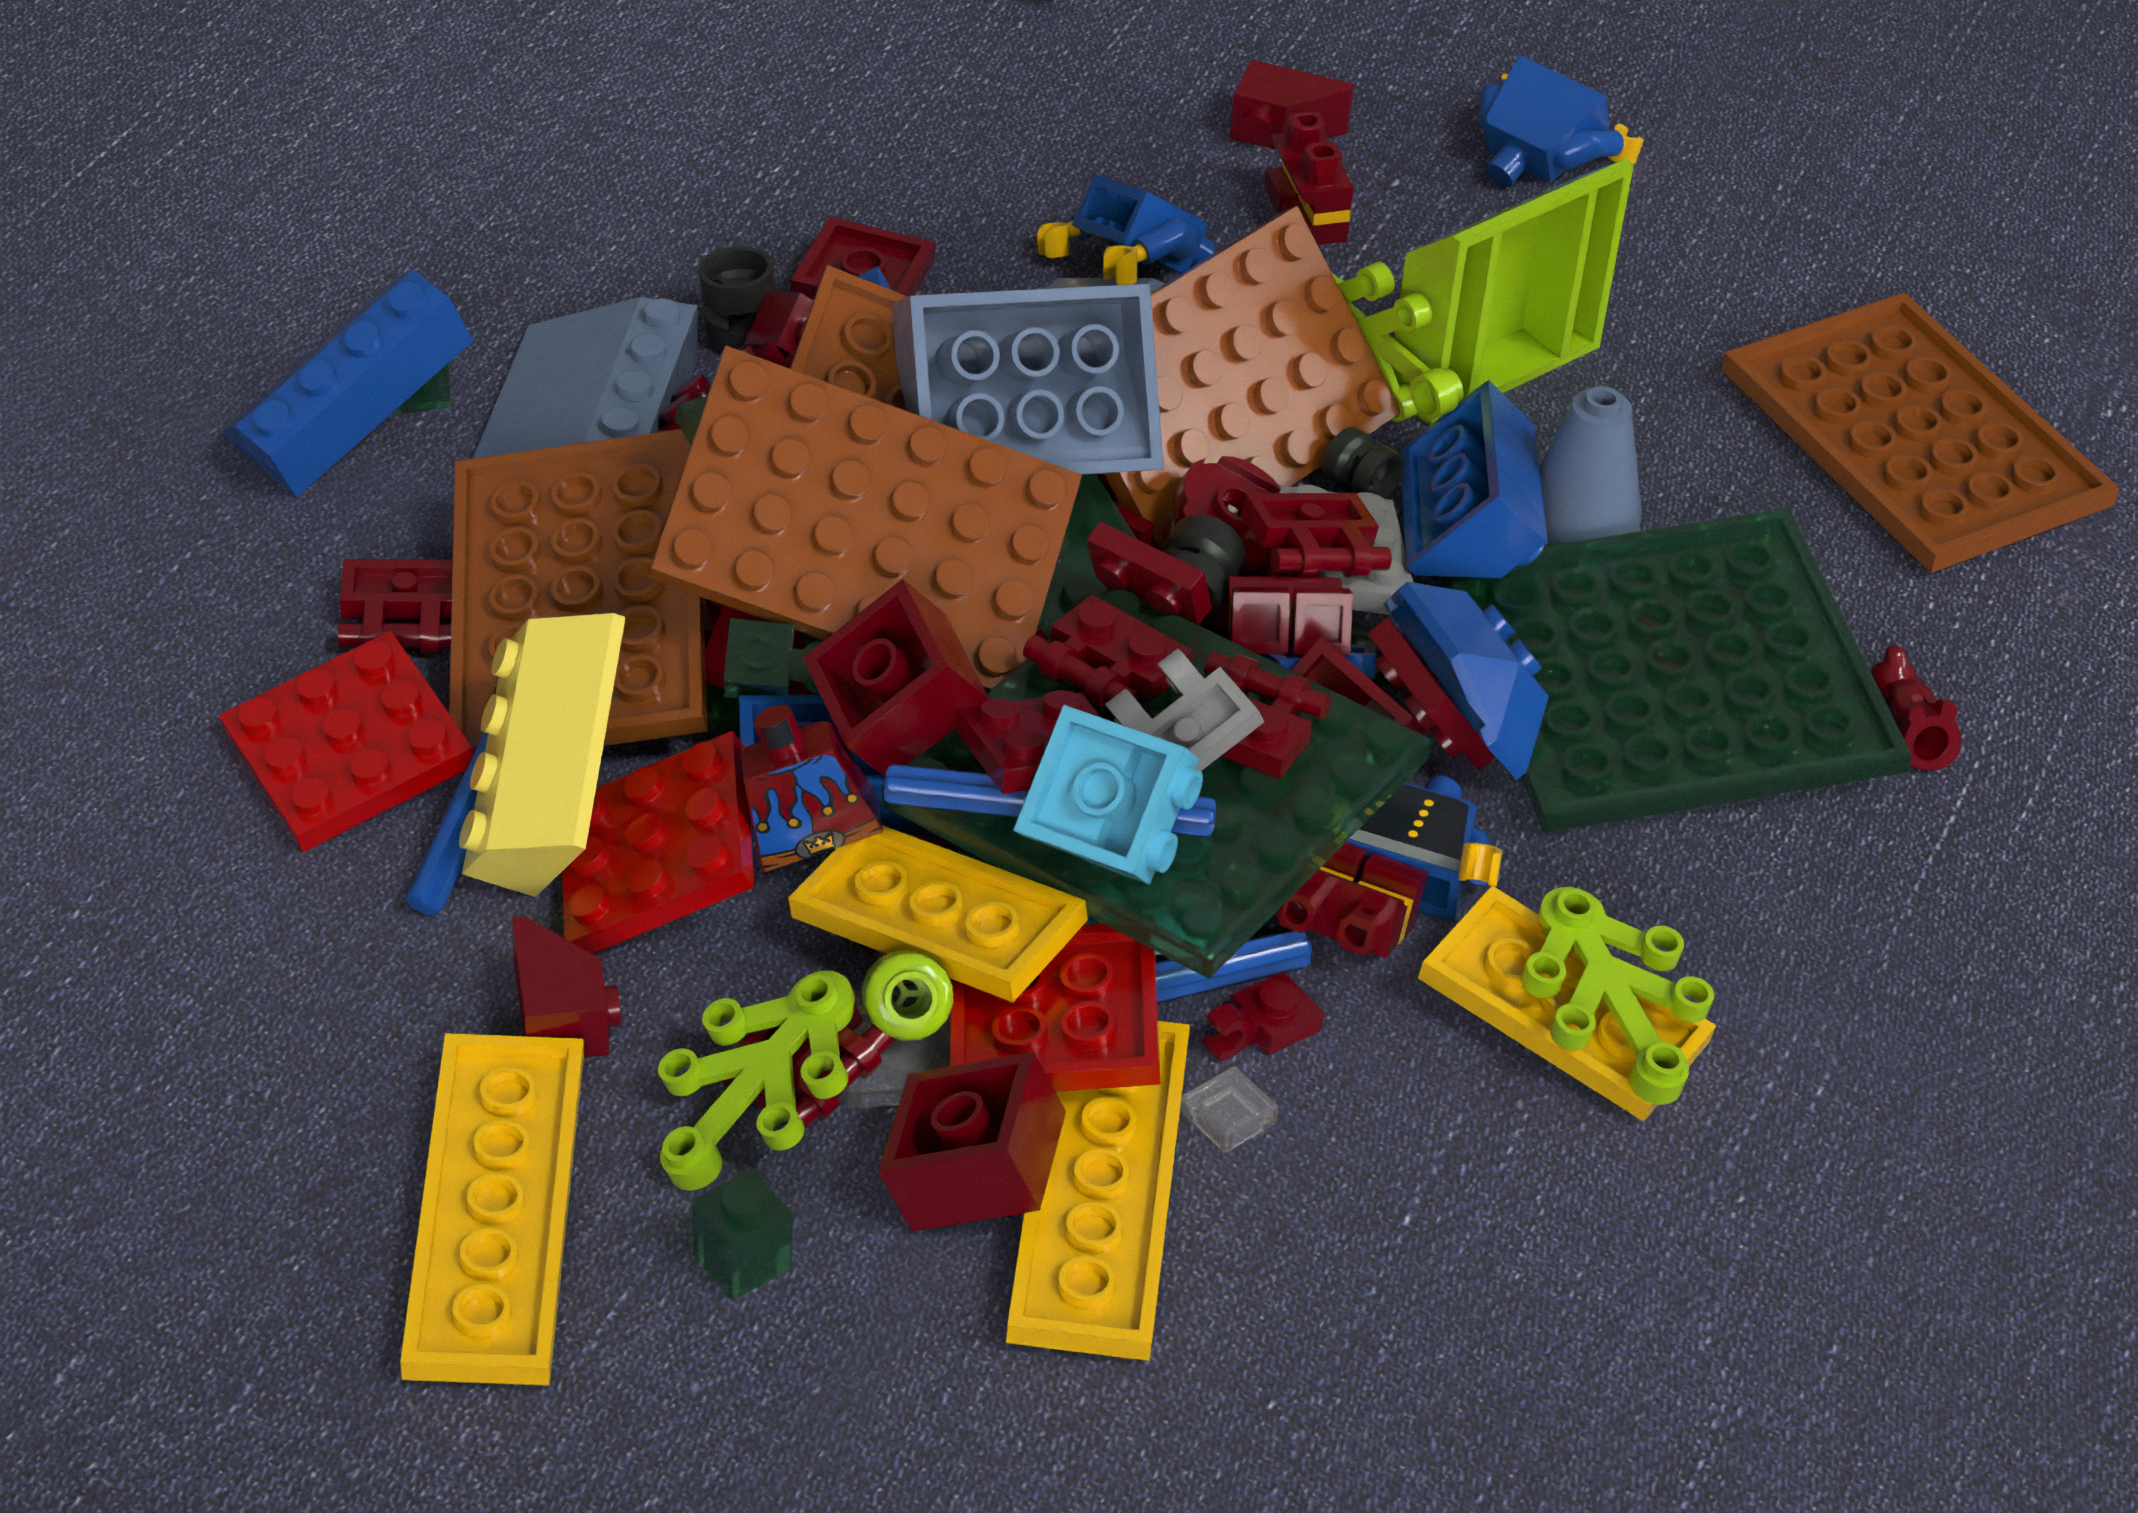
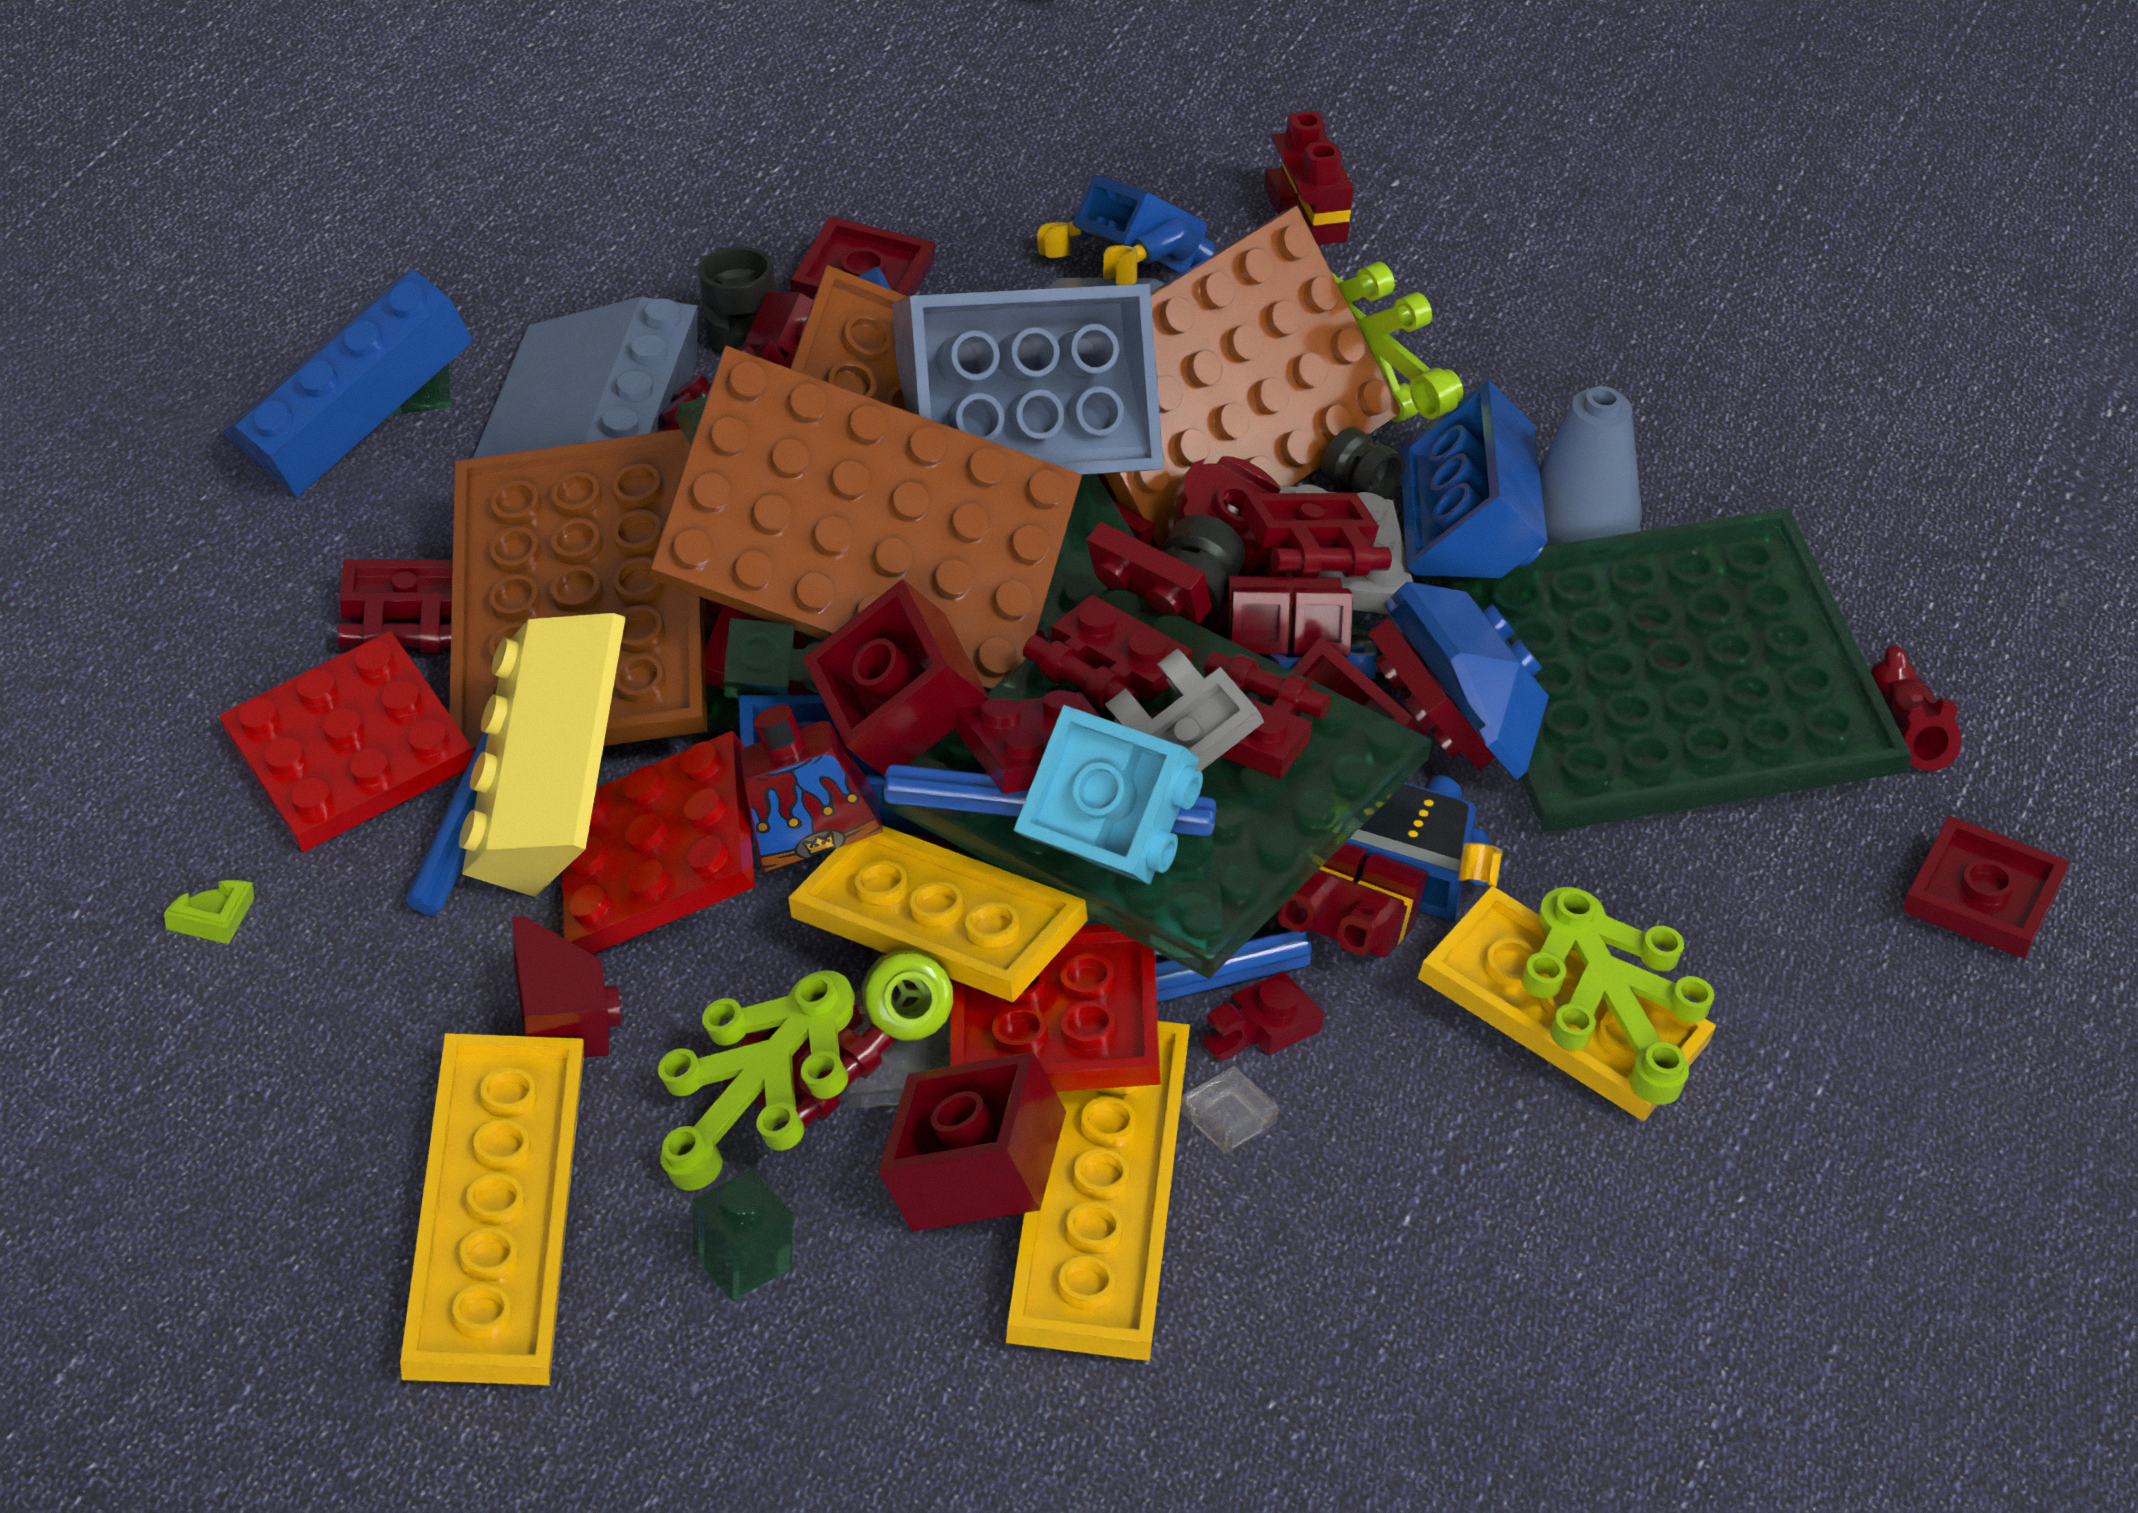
(211, 913): none -> lime tile
(1274, 92): dark red slope -> none
(1520, 284): lime slope -> none
(1547, 125): blue torso -> none
(1919, 431): dark orange plate -> none
(1986, 887): none -> dark red plate

